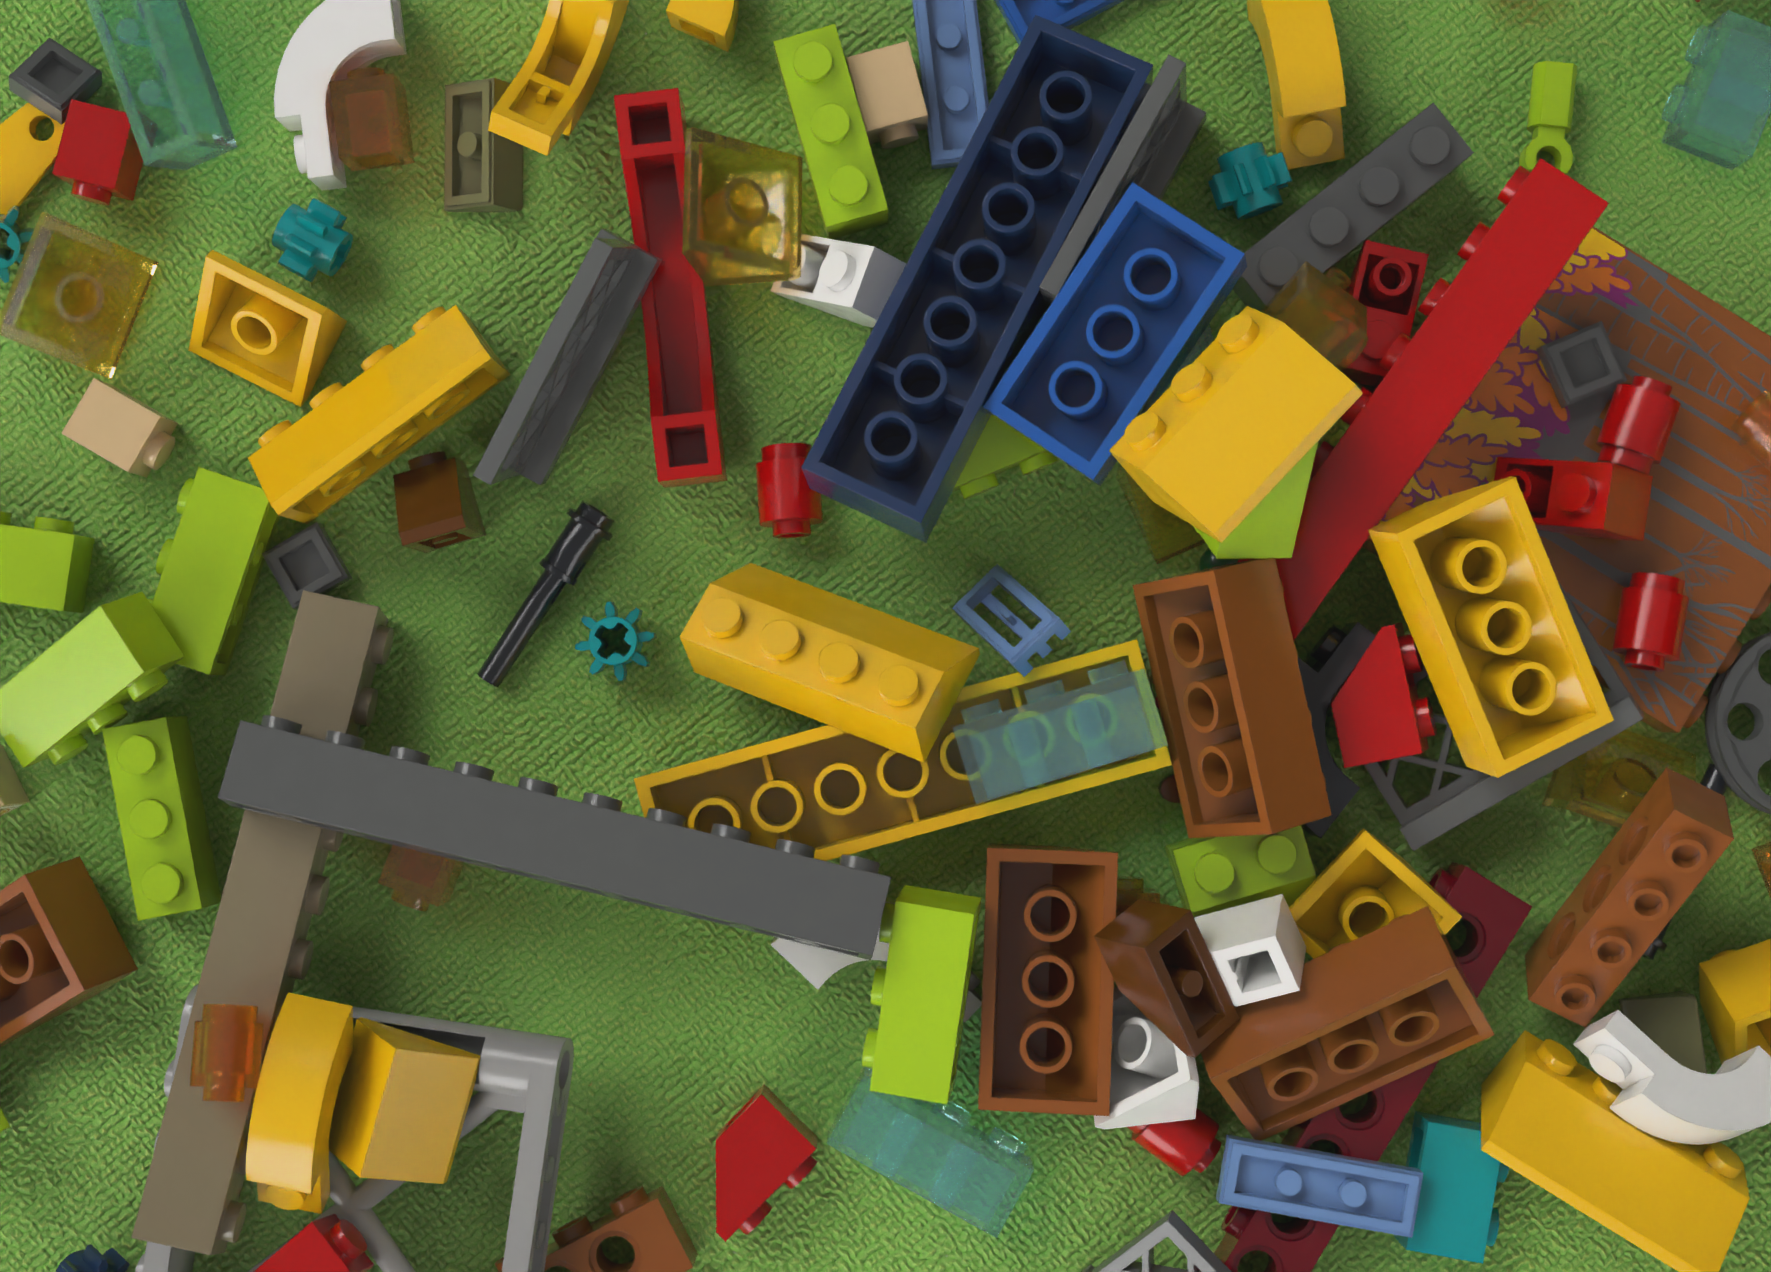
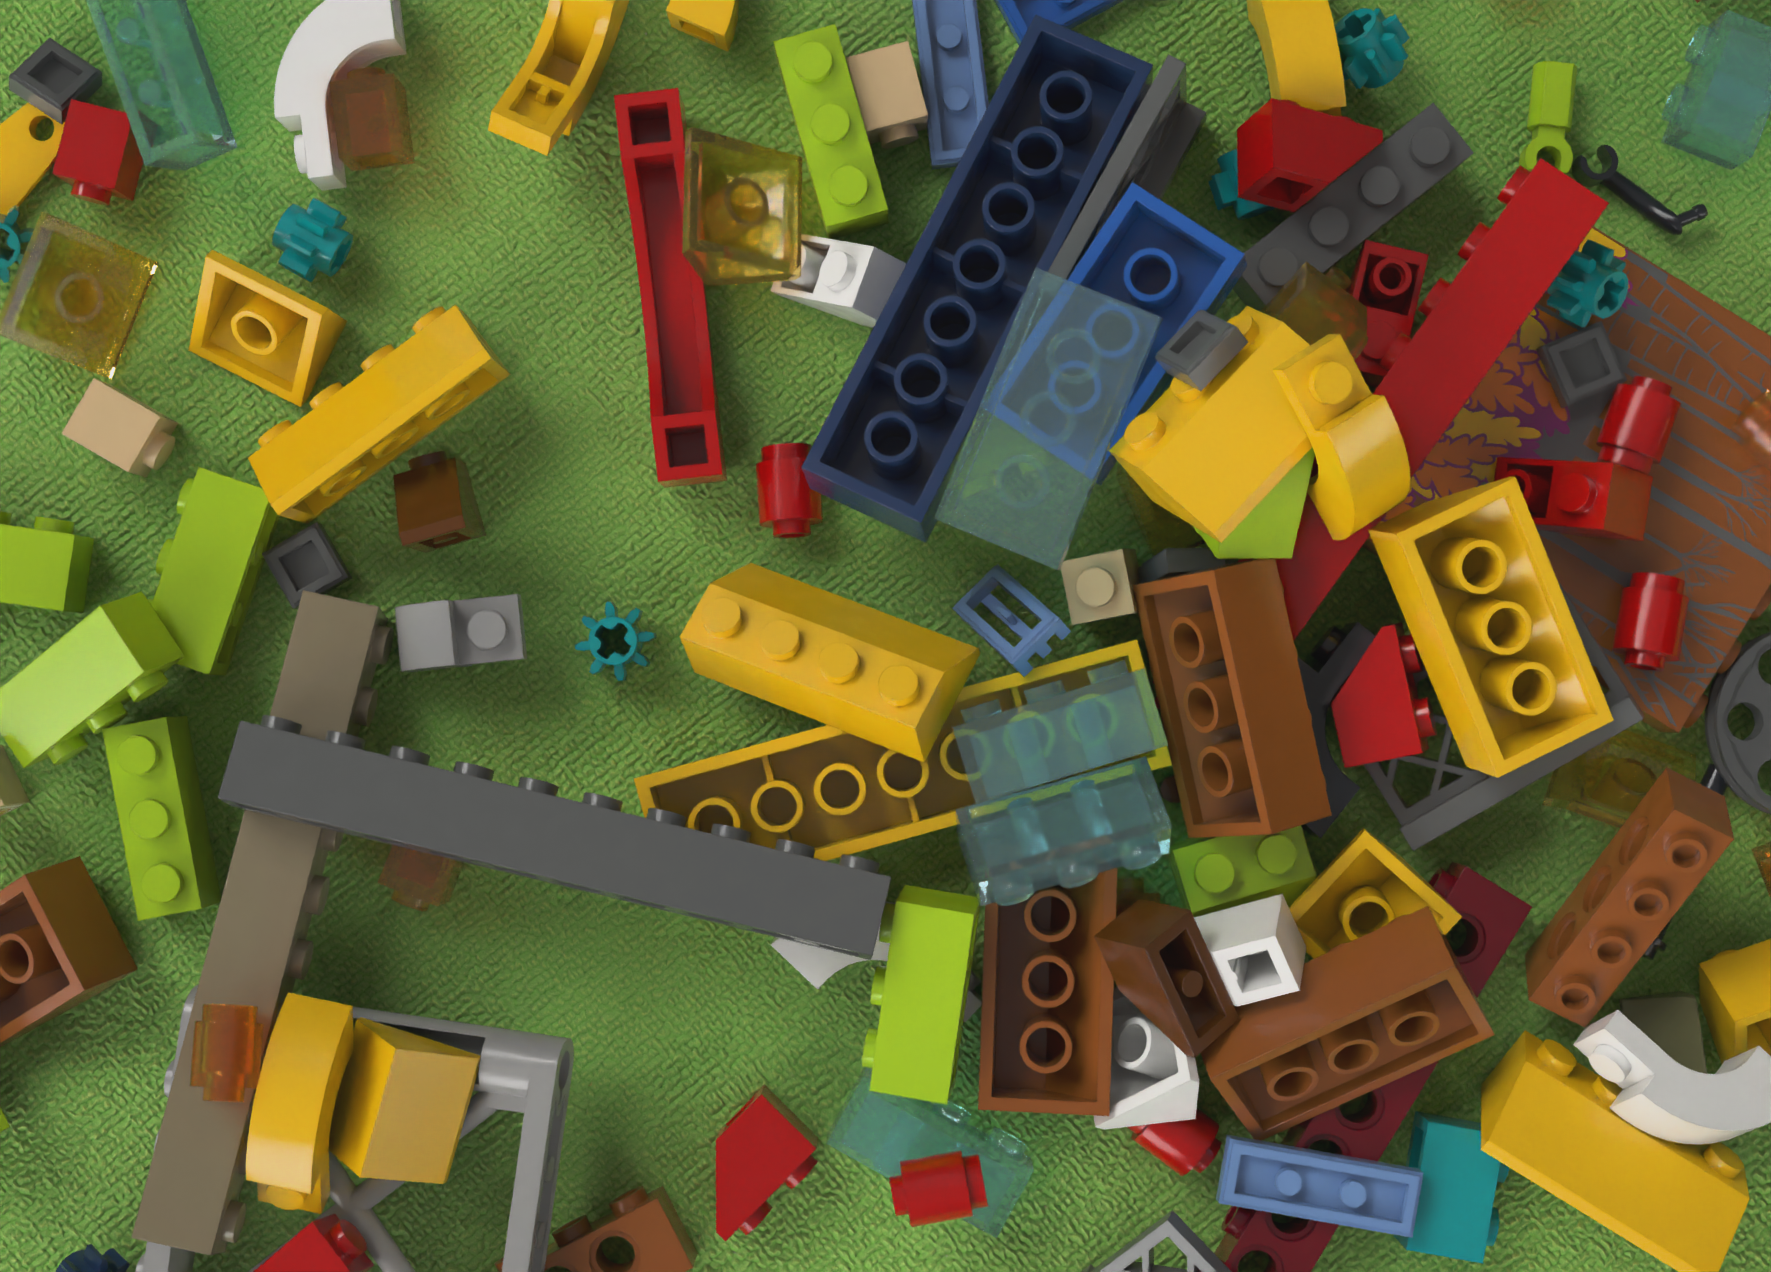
(460, 633): none -> light grey brick
(480, 167): olive slope -> none
(562, 566): black pin -> none
(569, 361): dark grey fence -> none
(938, 1188): none -> red brick
(1048, 418): none -> clear light blue tile
(1064, 832): none -> clear light blue brick
(1101, 585): none -> tan brick
(1177, 562): none -> dark grey tile
(1200, 349): none -> dark grey tile
(1296, 152): none -> red slope
(1352, 435): none -> yellow arch
(1371, 47): none -> teal gear
(1589, 285): none -> teal gear
(1632, 194): none -> black piece

